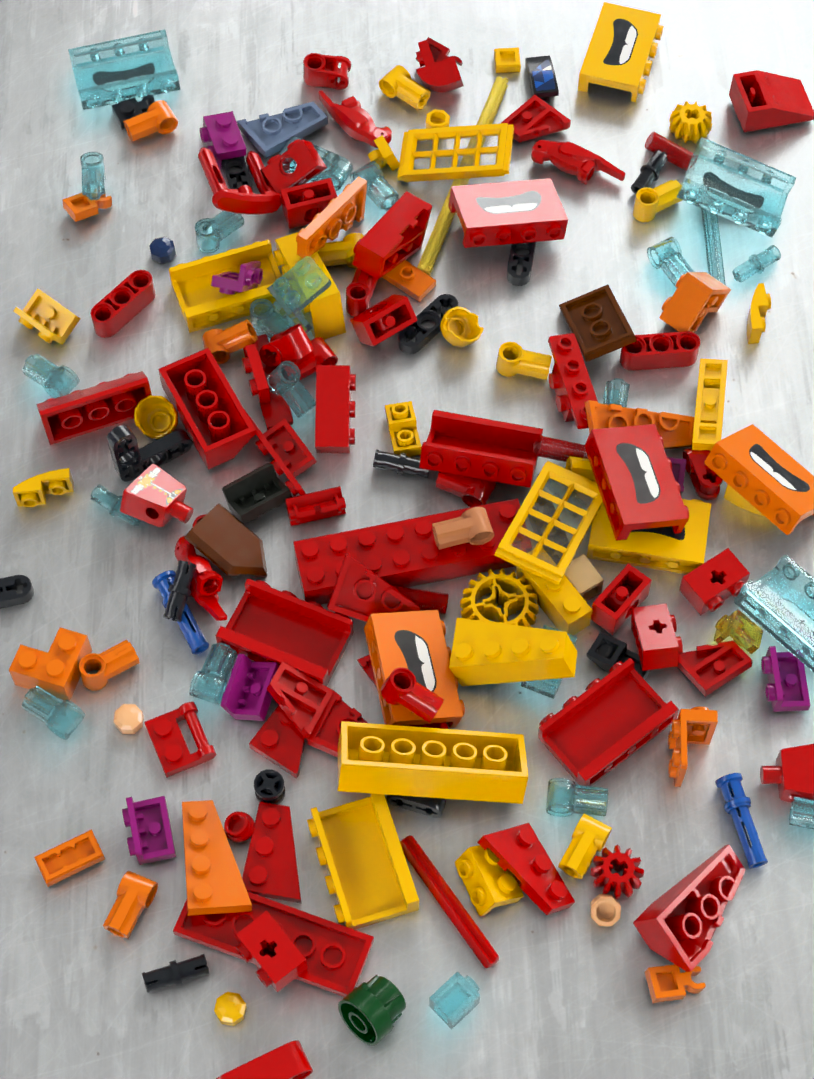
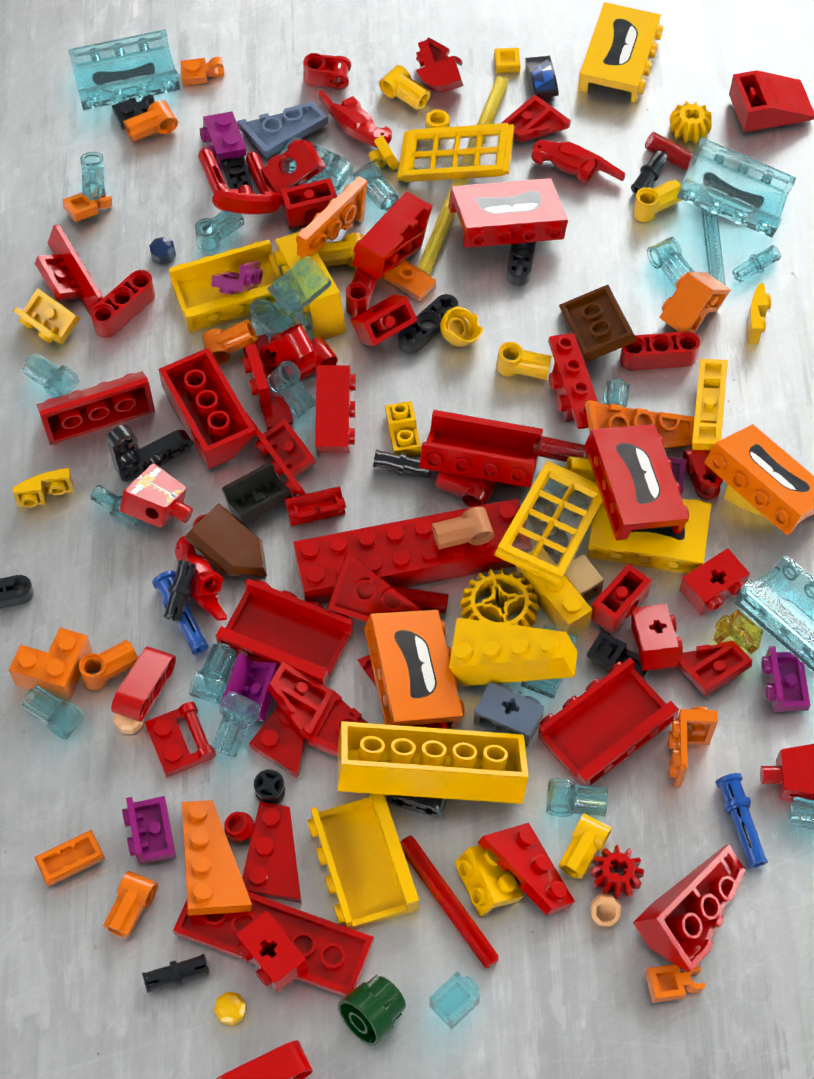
(66, 273): none -> red bracket
(143, 684): none -> beam
(155, 417): yellow hair -> none
(197, 70): none -> orange plate
(237, 715): none -> clear light blue piece
(412, 695): red piece -> none
(498, 701): none -> sand blue brick

